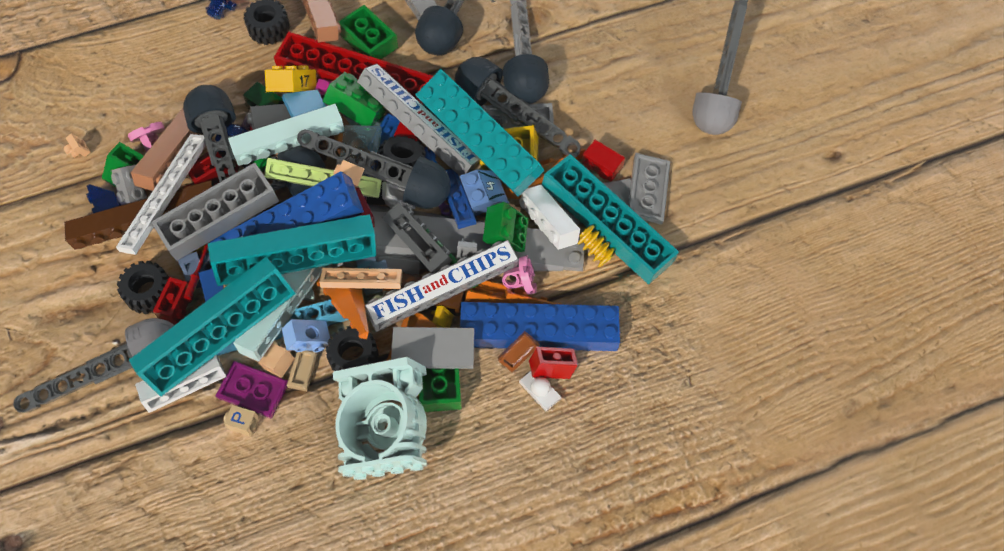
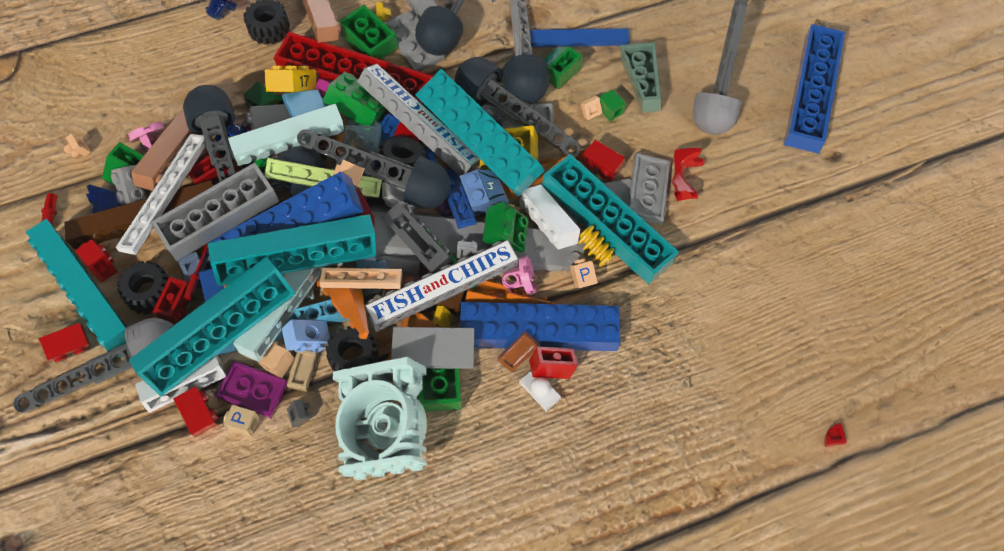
(49, 211): none -> red axle
(65, 342): none -> red brick
(78, 285): none -> teal brick
(97, 260): none -> red brick
(196, 411): none -> red brick
(297, 413): none -> dark grey tile
(381, 12): none -> yellow tile
(416, 57): none -> light grey plate
(562, 65): none -> green slope
(579, 37): none -> blue tile
(583, 273): none -> light nougat brick
(591, 107): none -> light nougat tile
(612, 105): none -> green brick
(642, 71): none -> sand green wedge
(683, 159): none -> red animal
(814, 89): none -> blue brick
(835, 436): none -> red tile

